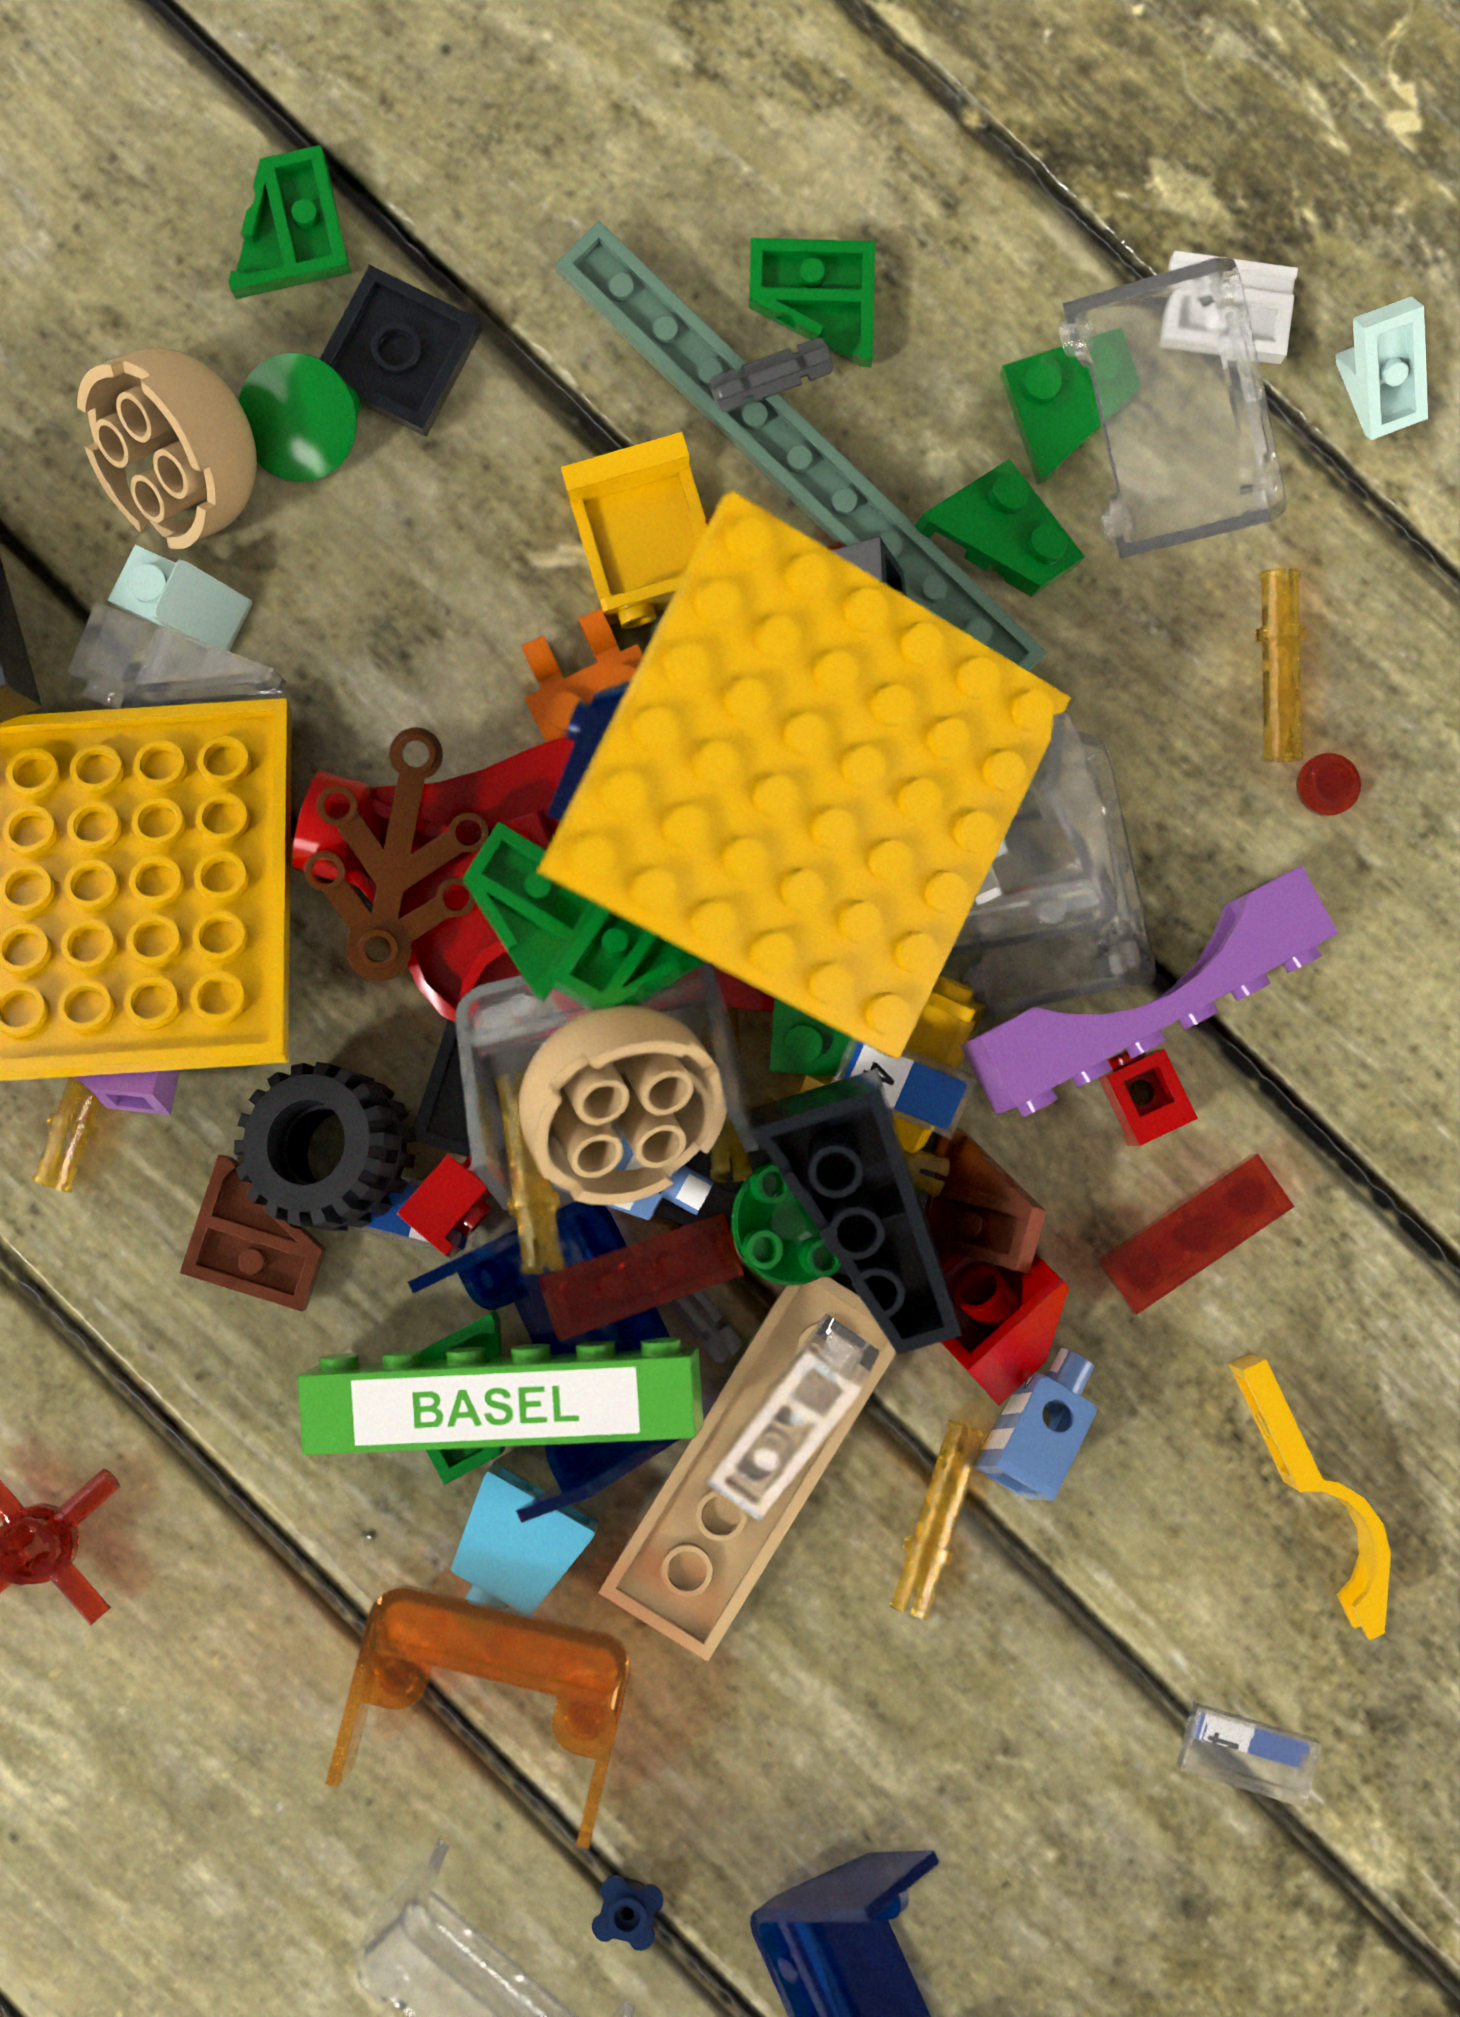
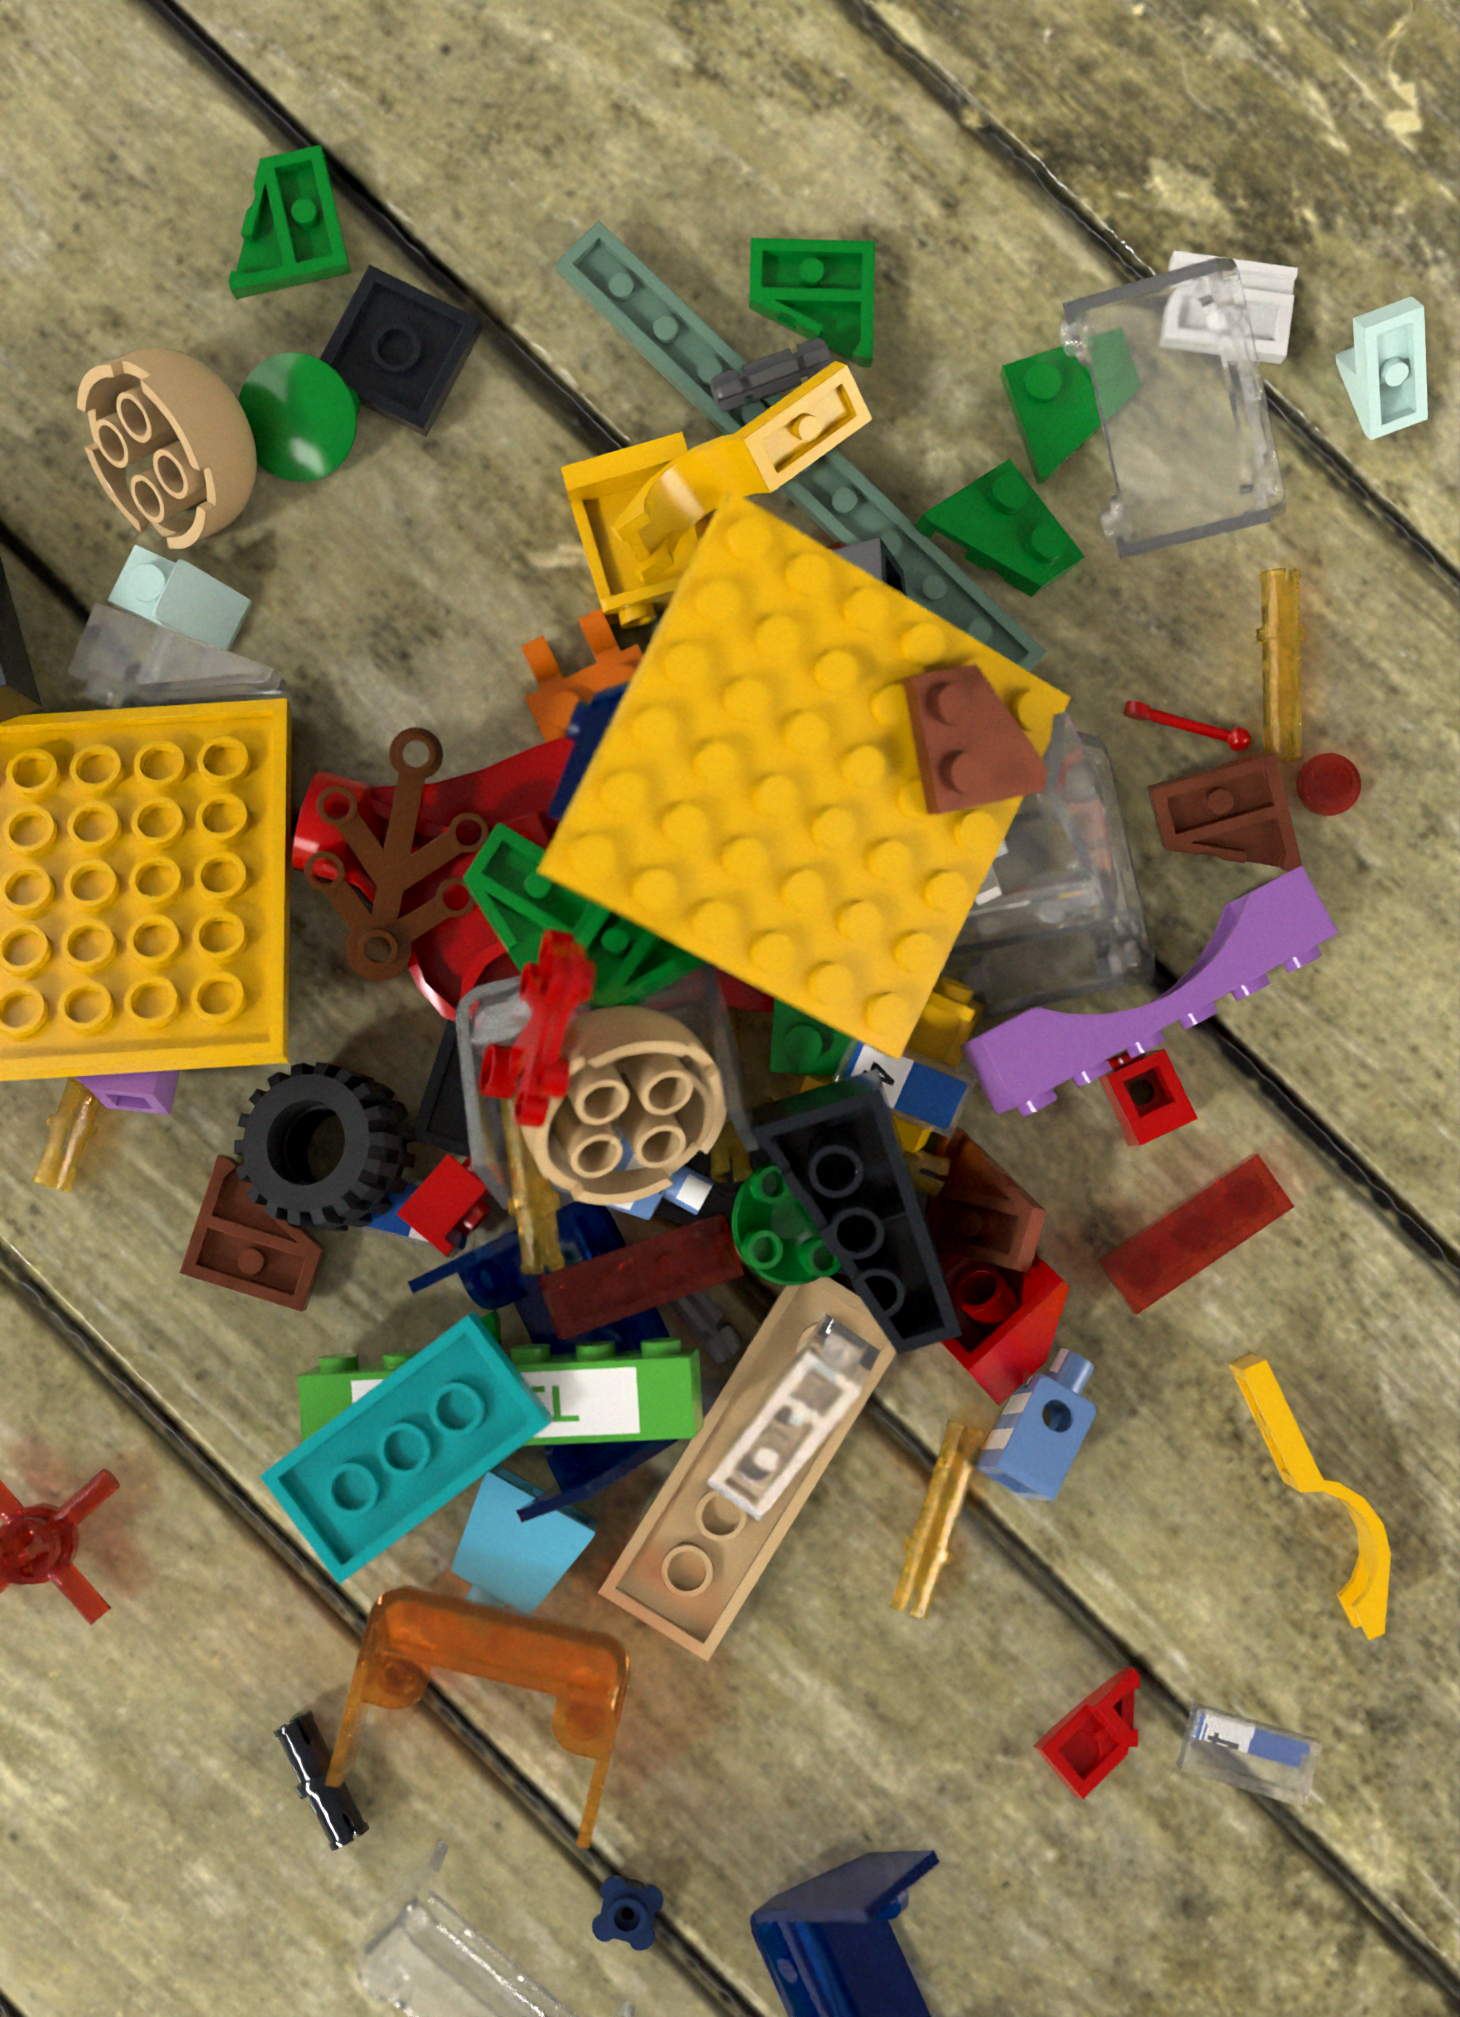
(311, 1764): none -> black pin
(406, 1447): none -> teal plate
(534, 1062): none -> red plant
(746, 462): none -> yellow piece
(968, 742): none -> copper wing
(1093, 1735): none -> red slope
(1229, 813): none -> copper wing
(1237, 738): none -> red hinge

